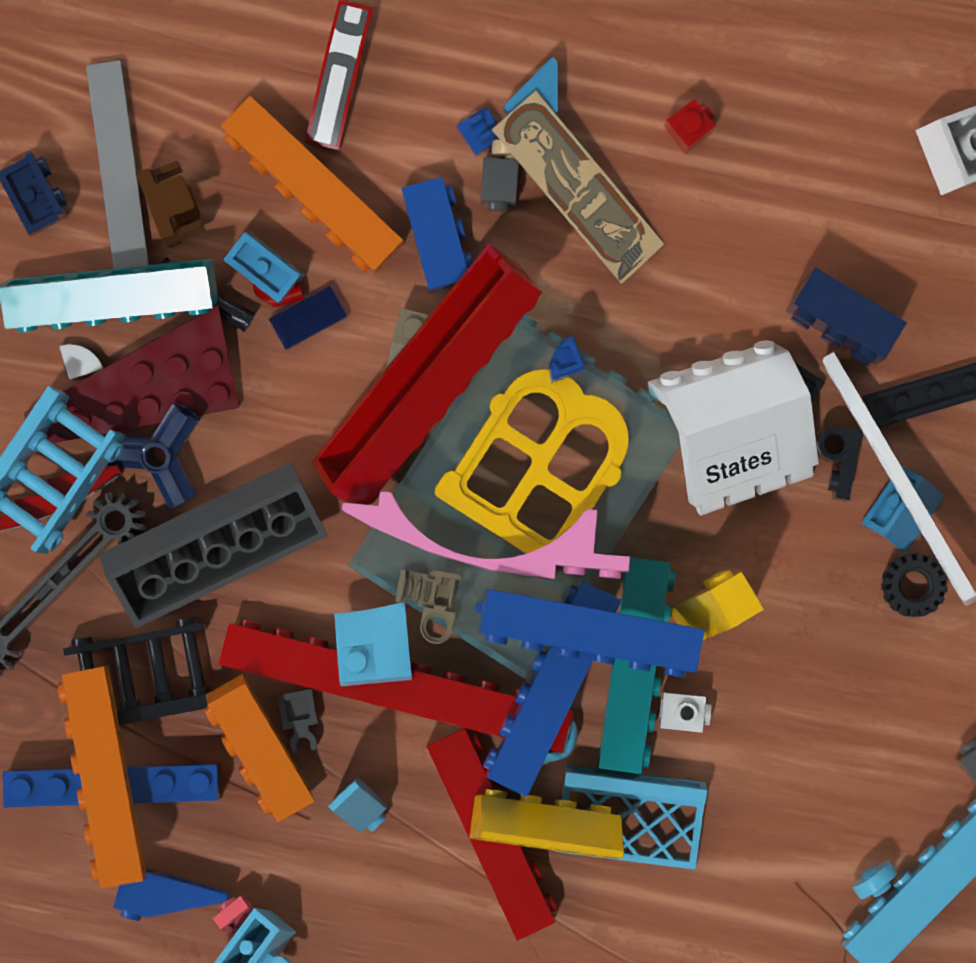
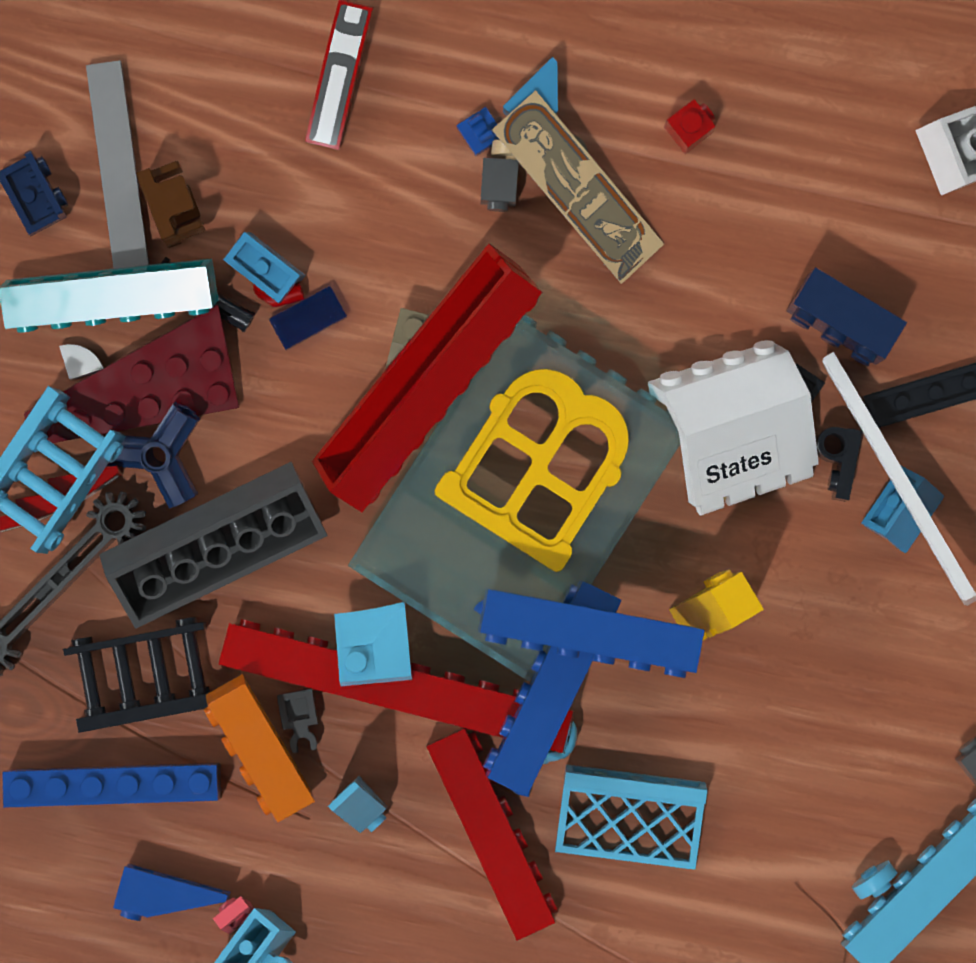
(103, 777): orange brick -> none
(312, 185): orange brick -> none
(433, 593): dark tan piece -> none
(436, 233): blue brick -> none
(547, 826): yellow slope -> none
(566, 361): blue tile -> none
(571, 550): bright pink slope -> none
(630, 689): teal brick -> none
(683, 712): white brick -> none
(935, 579): black tyre -> none

